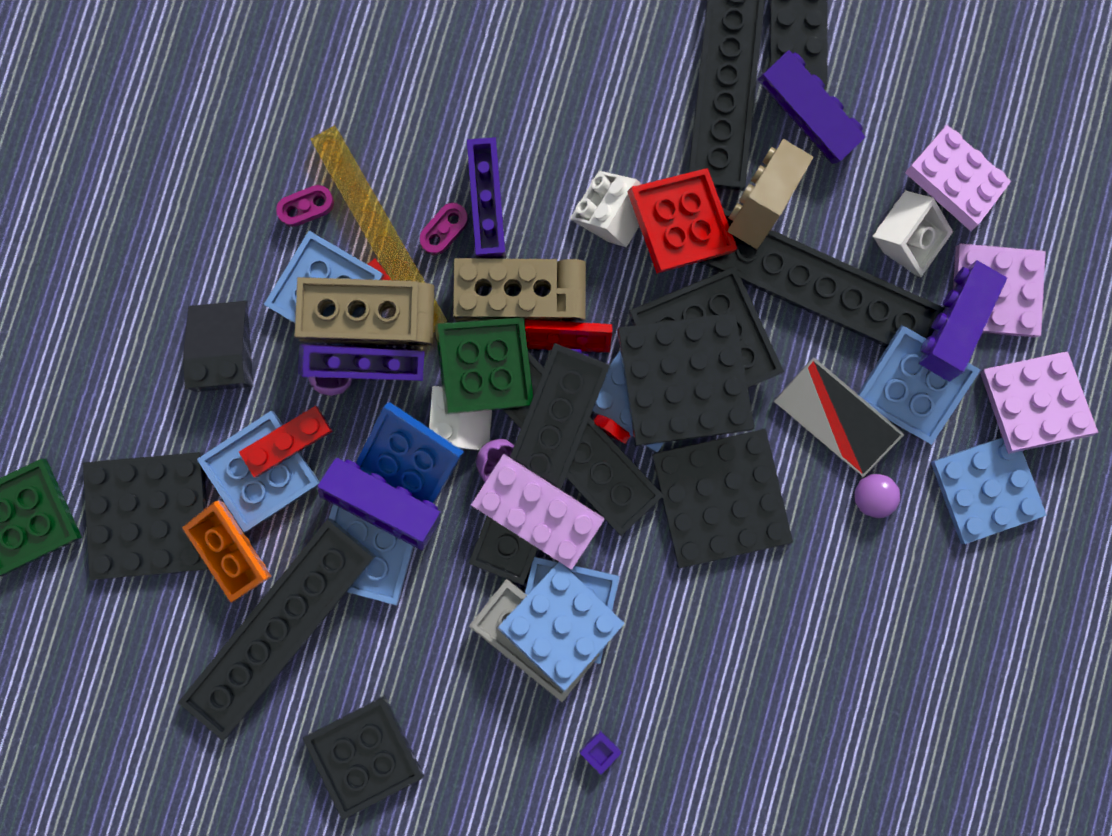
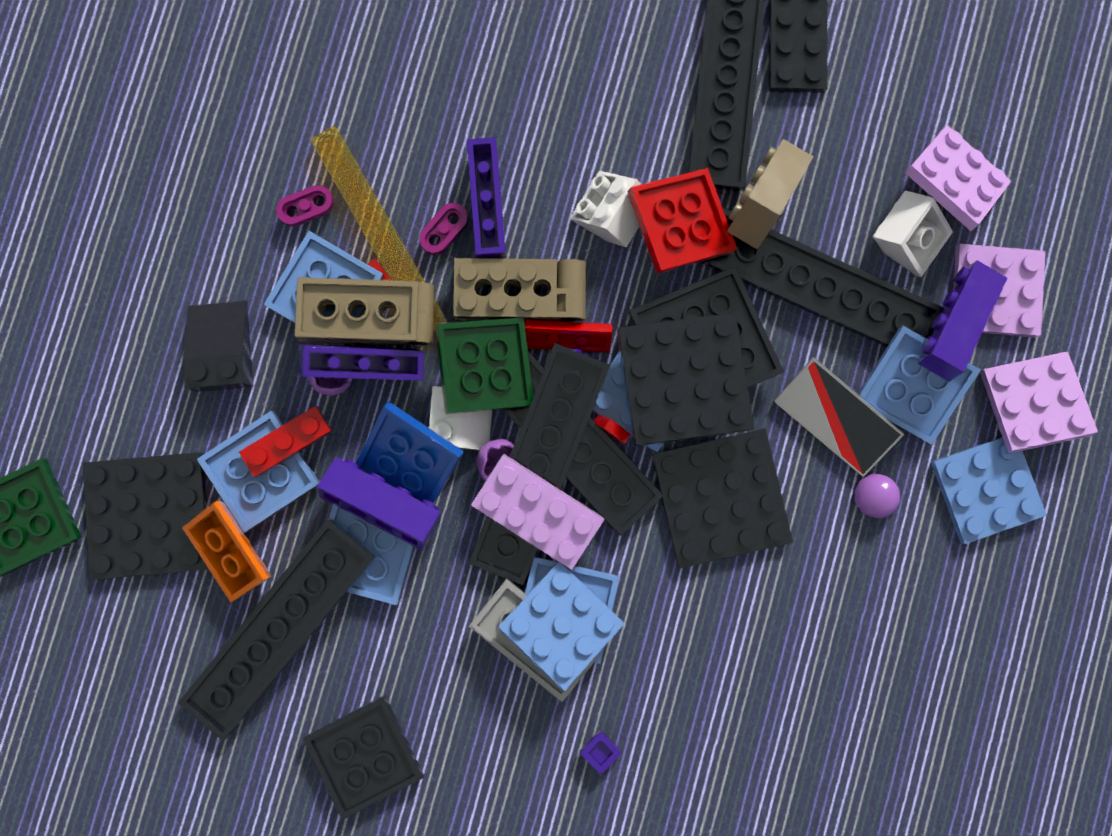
(812, 107): dark purple brick -> none

